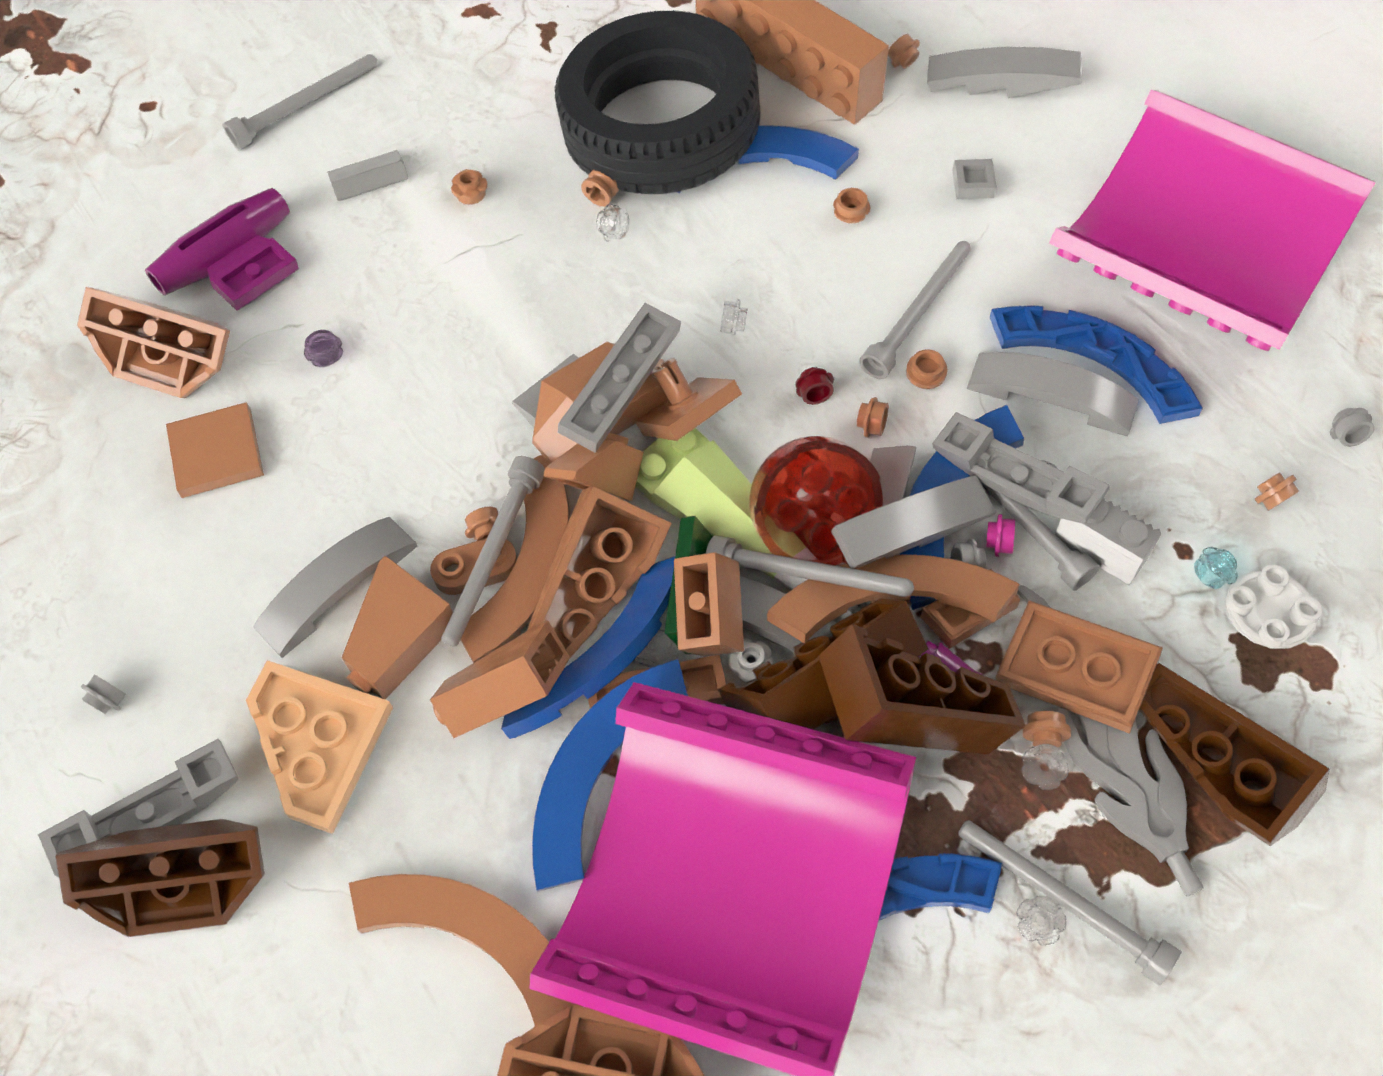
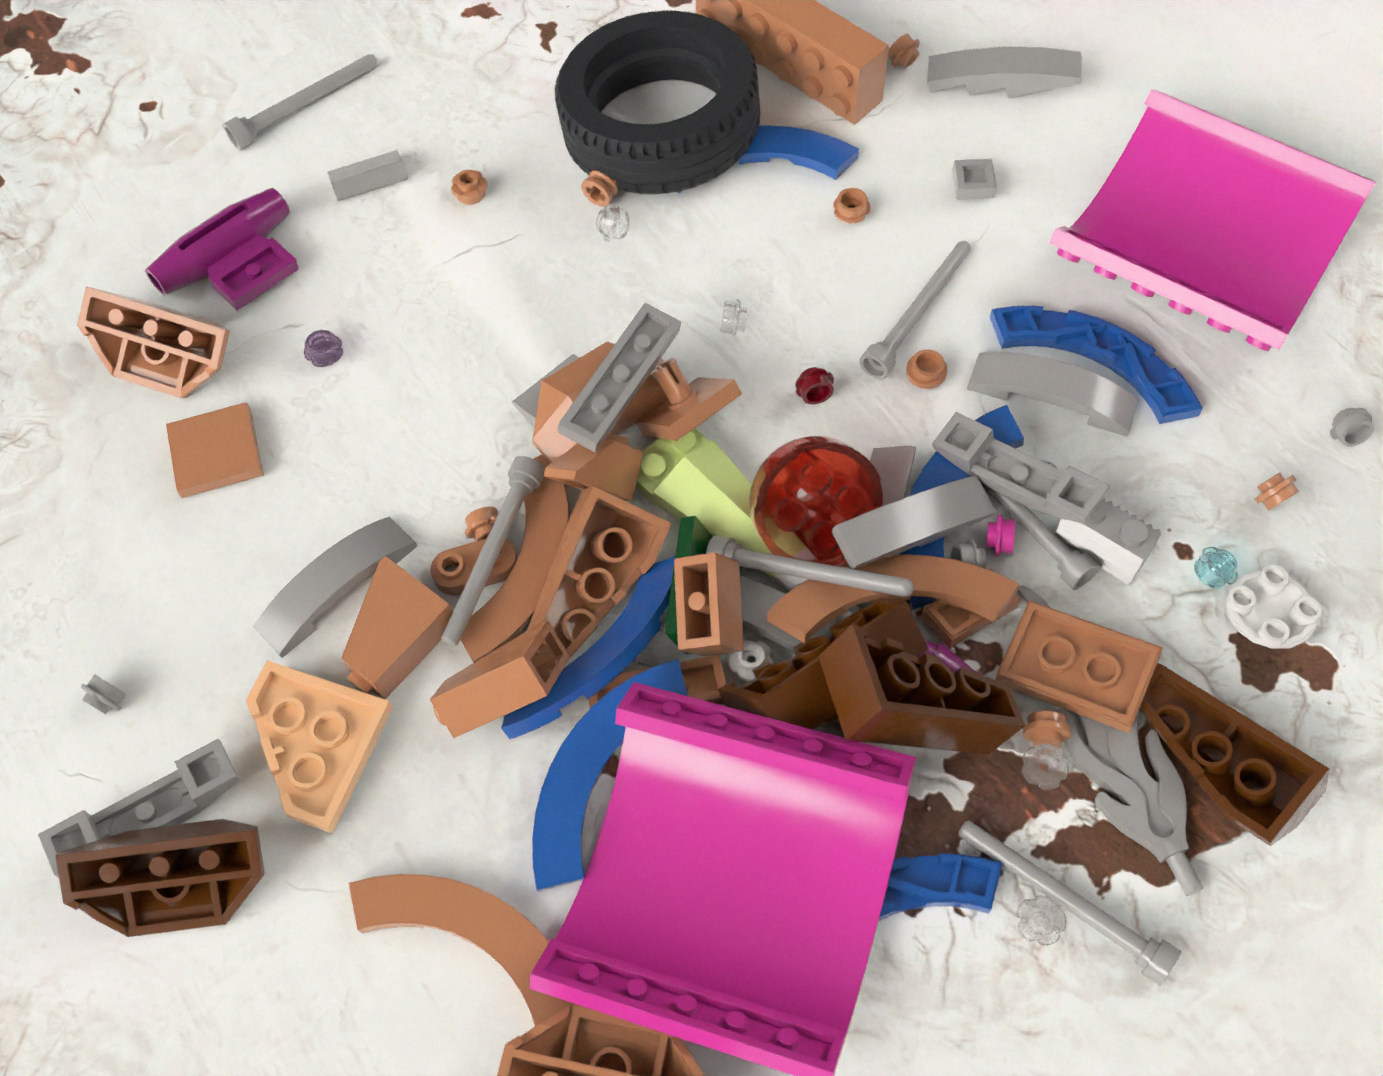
(873, 417): nougat plate -> none

